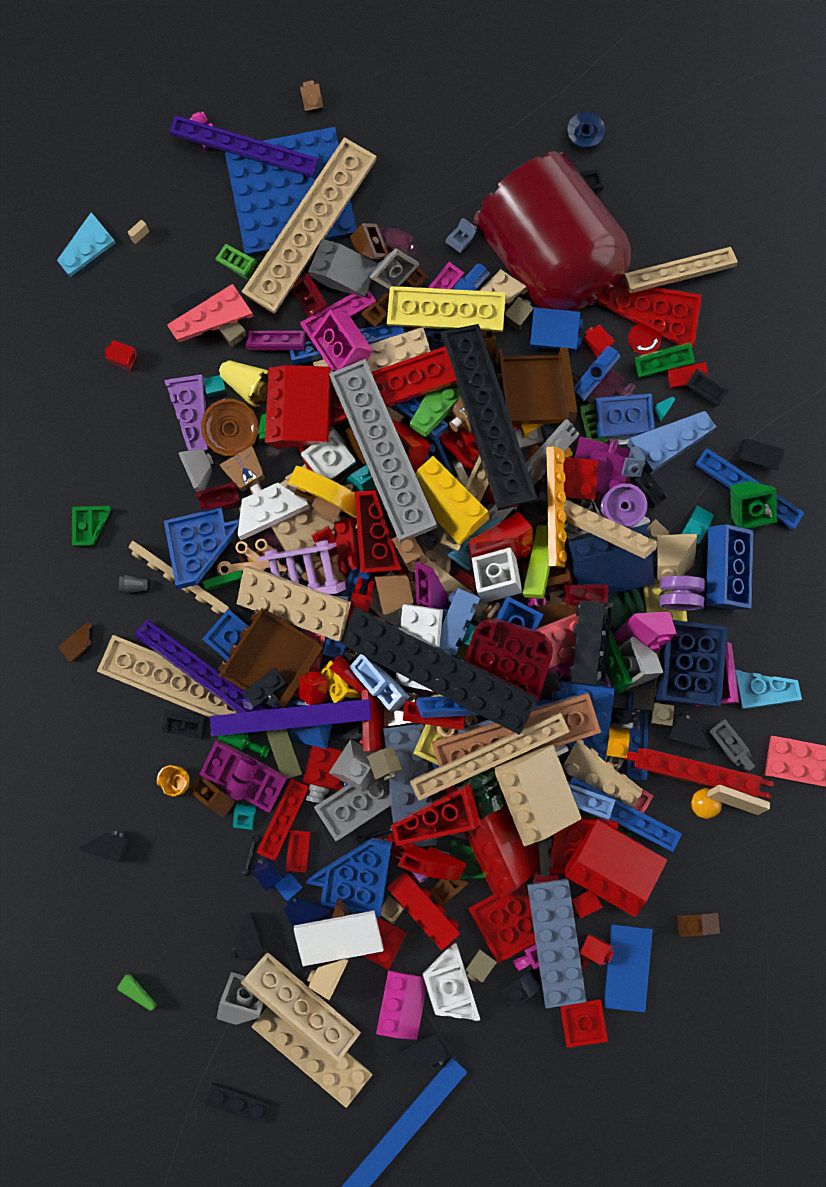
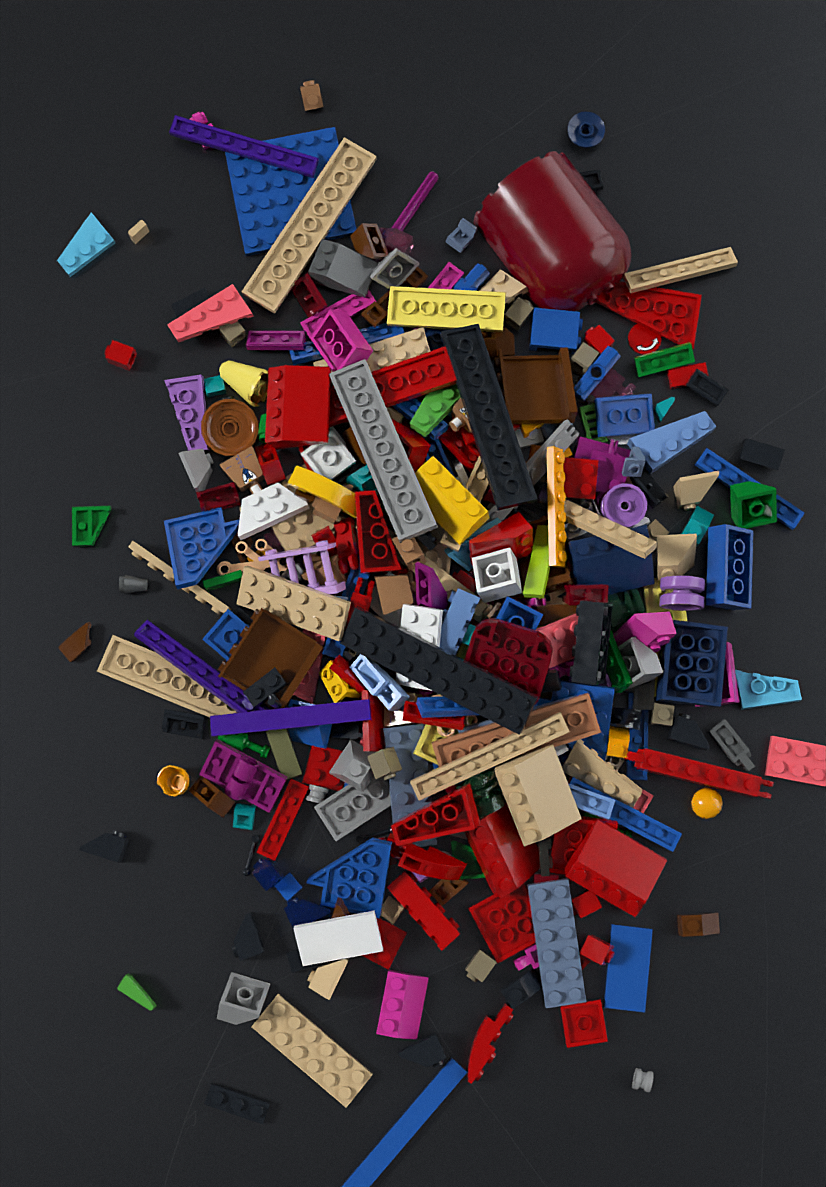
(246, 269): bright green slope -> none
(269, 463): none -> red slope
(298, 851): red tile -> none
(301, 1008): tan plate -> none
(313, 688): red brick -> none
(416, 201): none -> magenta axle
(450, 987): white wing -> none
(482, 1049): none -> red slope
(505, 341): none -> reddish brown slope
(583, 359): none -> dark tan brick
(642, 1080): none -> light grey wheel
(692, 489): none -> tan slope
(738, 799): tan tile -> none

